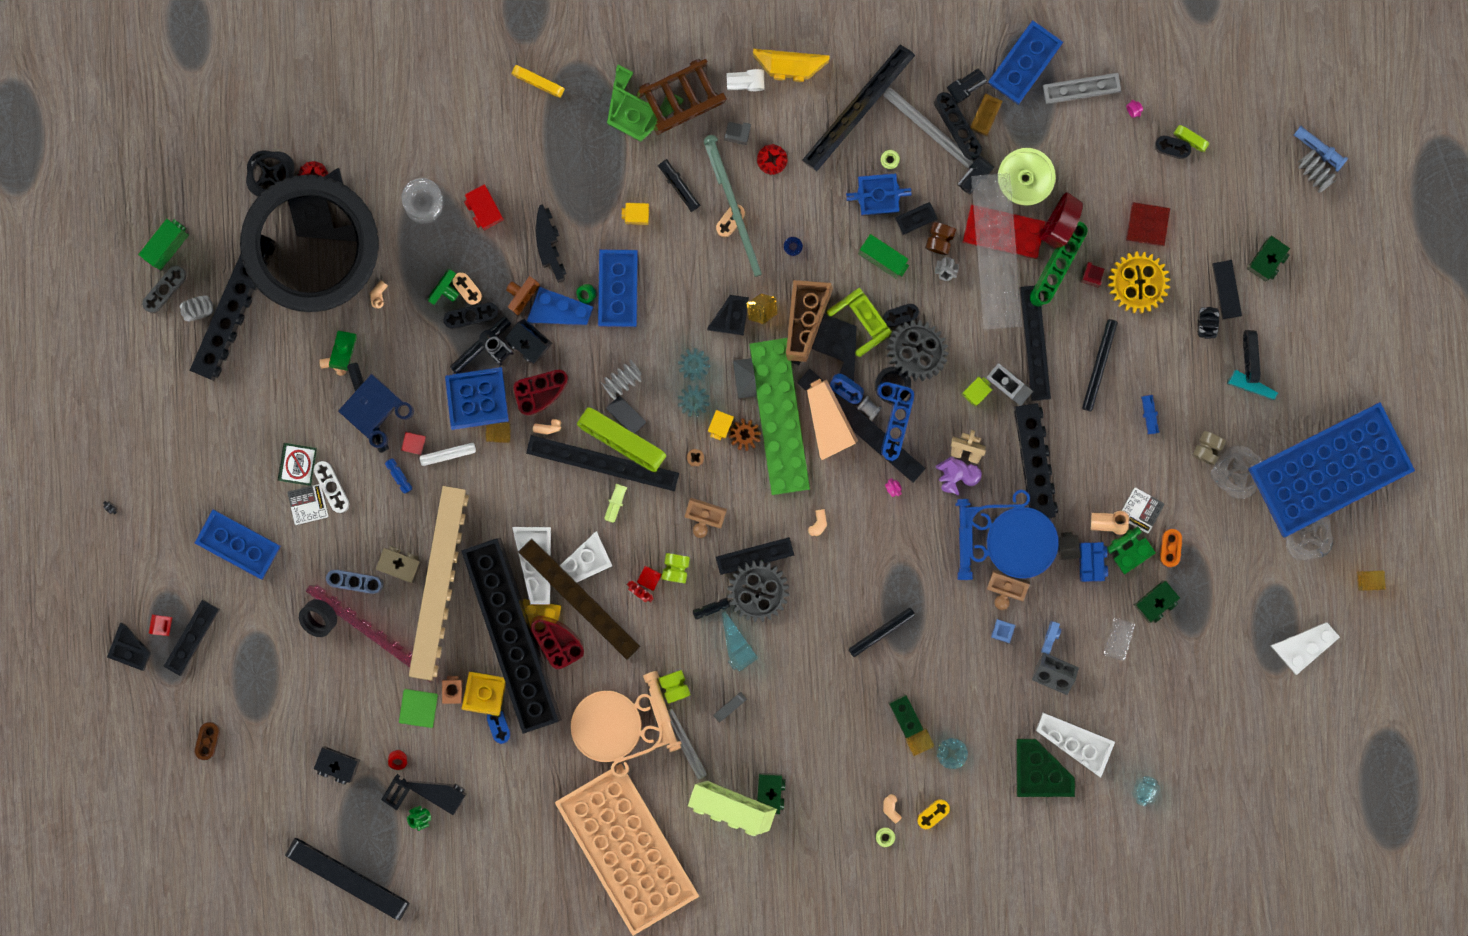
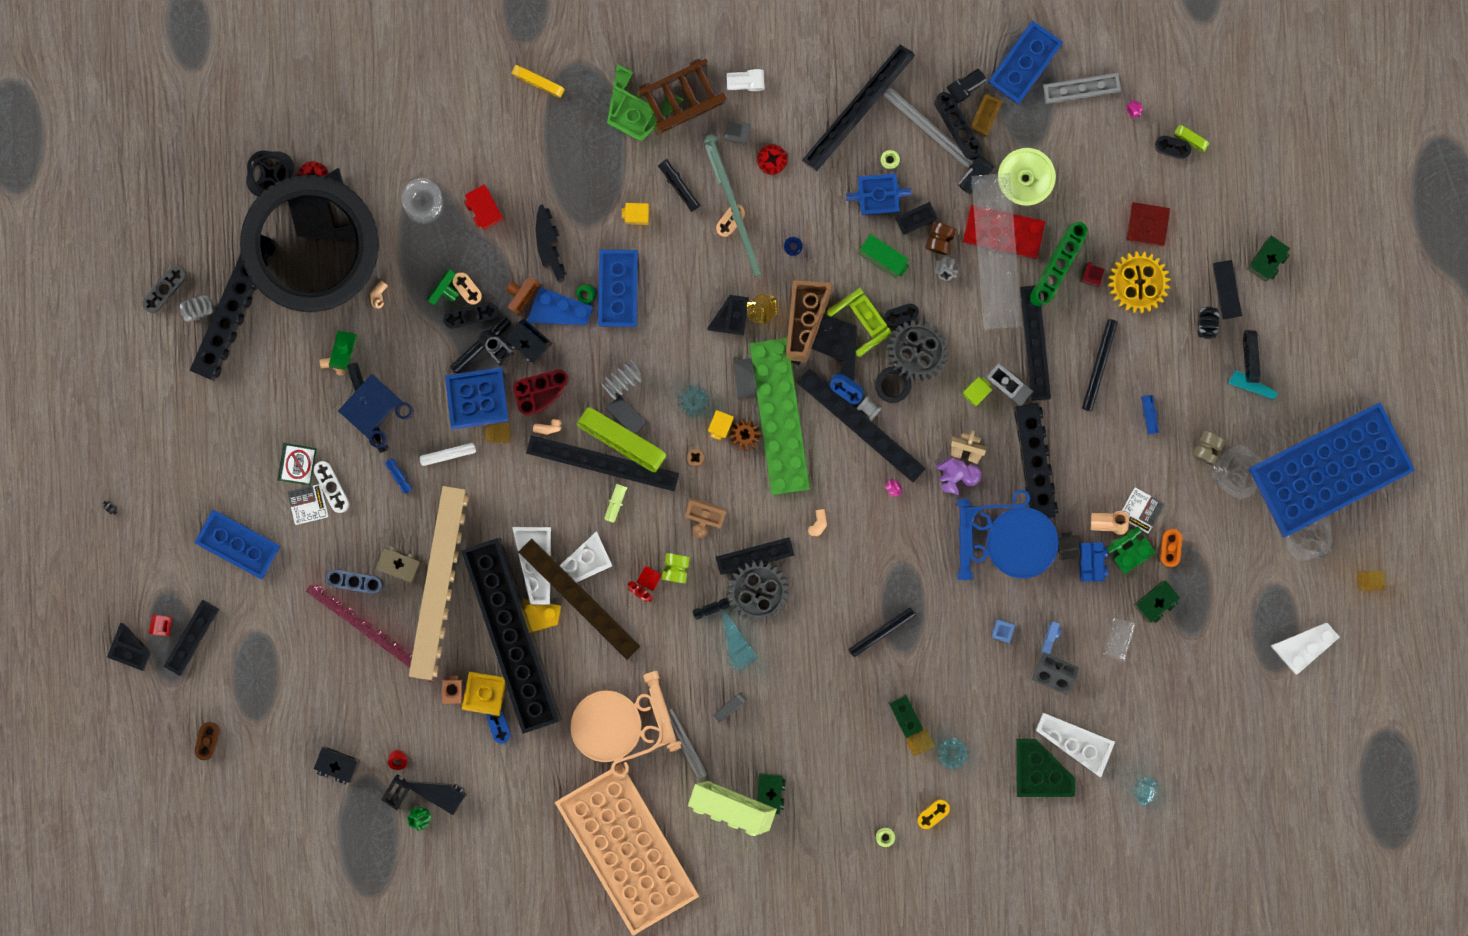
(164, 243): green brick -> none
(325, 611): black tyre -> none
(347, 879): black beam -> none
(413, 443): red slope -> none
(418, 708): bright green sticker -> none
(563, 639): dark red beam -> none
(674, 686): lime wheel -> none
(688, 368): clear light blue gear -> none
(790, 64): yellow wedge -> none
(829, 420): light nougat slope -> none
(889, 808): light nougat arm -> none
(893, 421): blue beam -> none
(1007, 587): medium nougat plate -> none
(1062, 221): dark red beam -> none
(1316, 170): light grey piece -> none
(1327, 154): medium blue pin -> none

